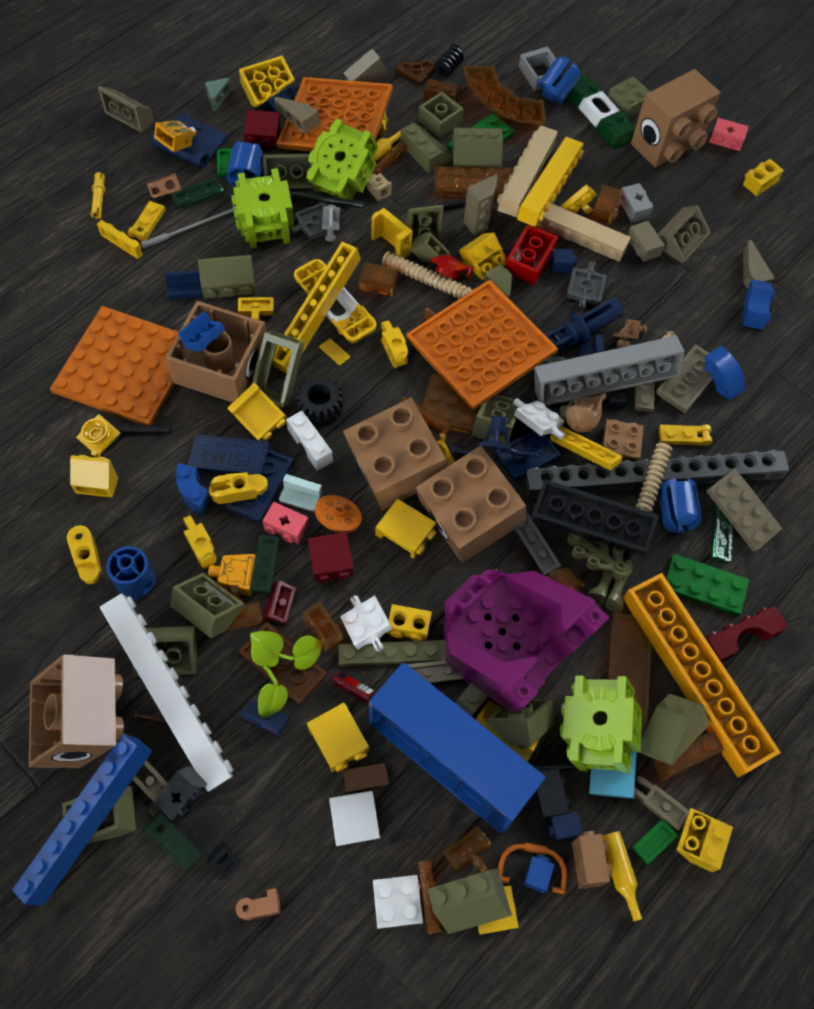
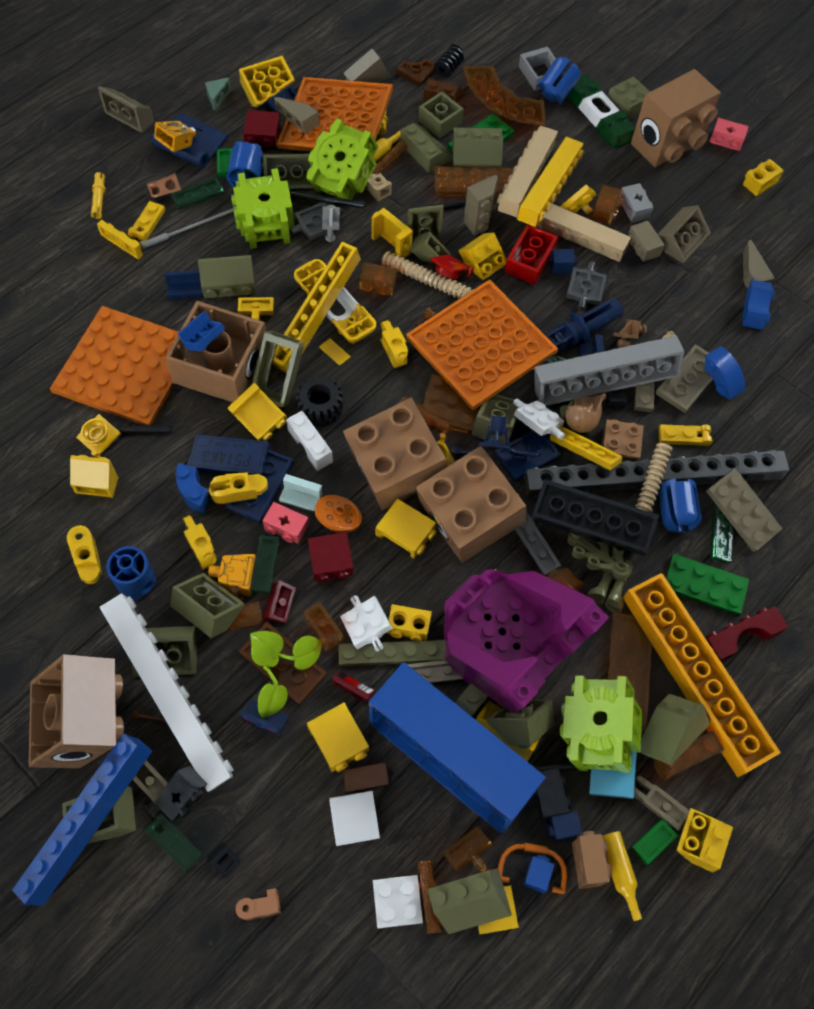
(501, 278): olive slope -> none

